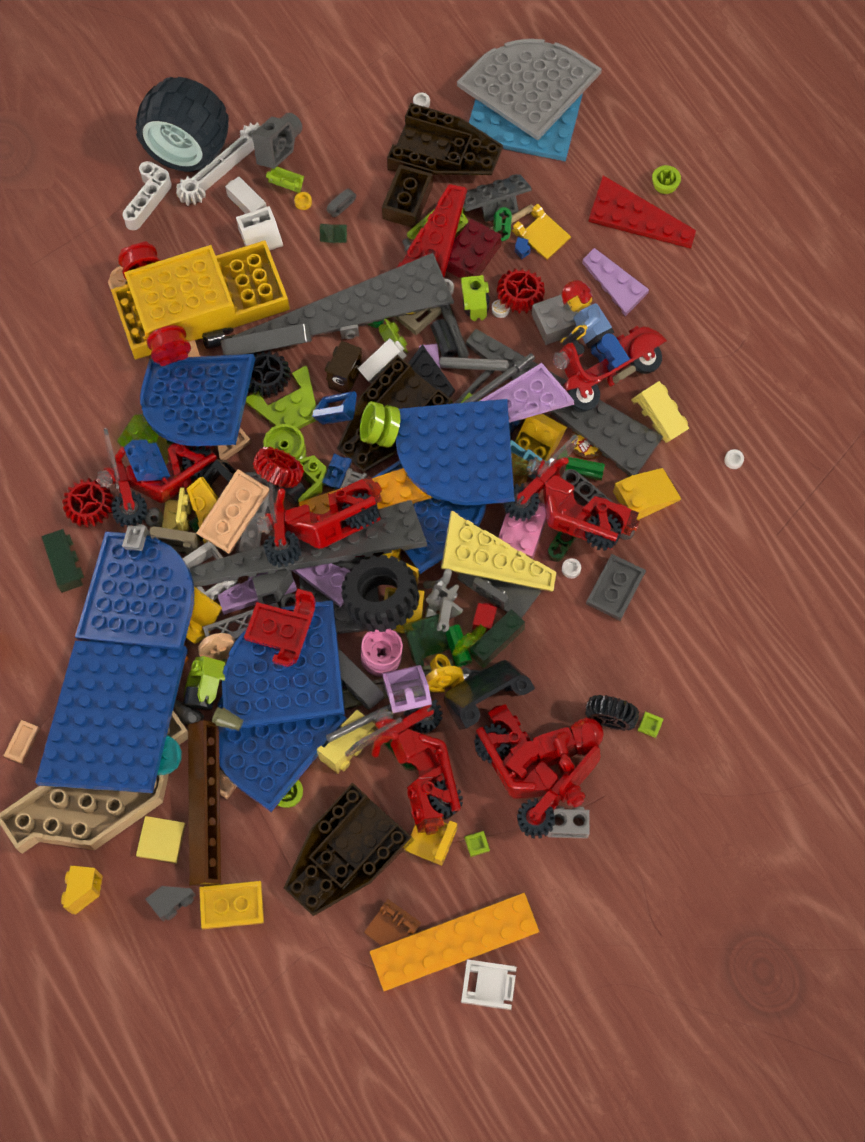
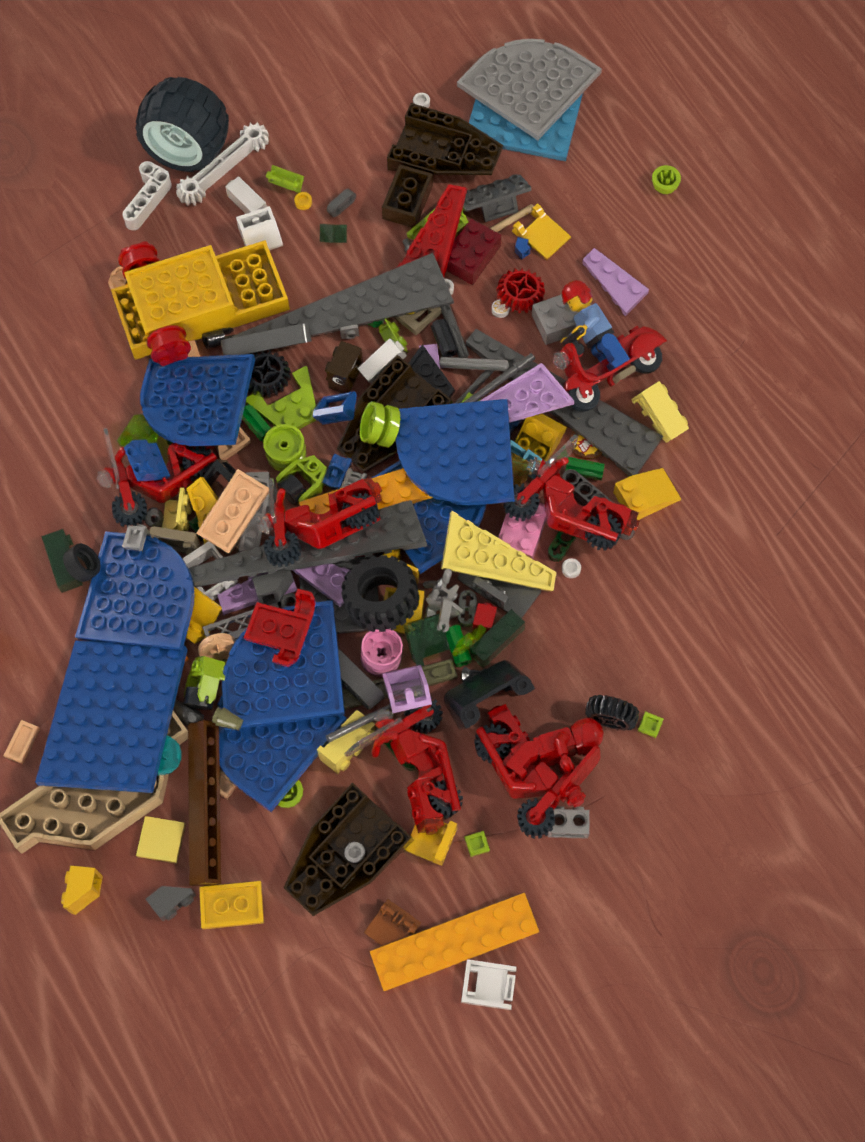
(75, 568): none -> black tyre
(89, 511): red gear -> none
(255, 422): none -> green axle
(276, 139): dark grey brick -> none
(278, 467): red gear -> none
(355, 852): none -> light grey tile
(443, 676): yellow tile -> none
(471, 608): none -> dark grey beam
(475, 297): lime piece -> none
(506, 222): green beam -> none
(616, 587): dark grey plate -> none
(628, 212): red wing -> none
(734, 459): white tile -> none

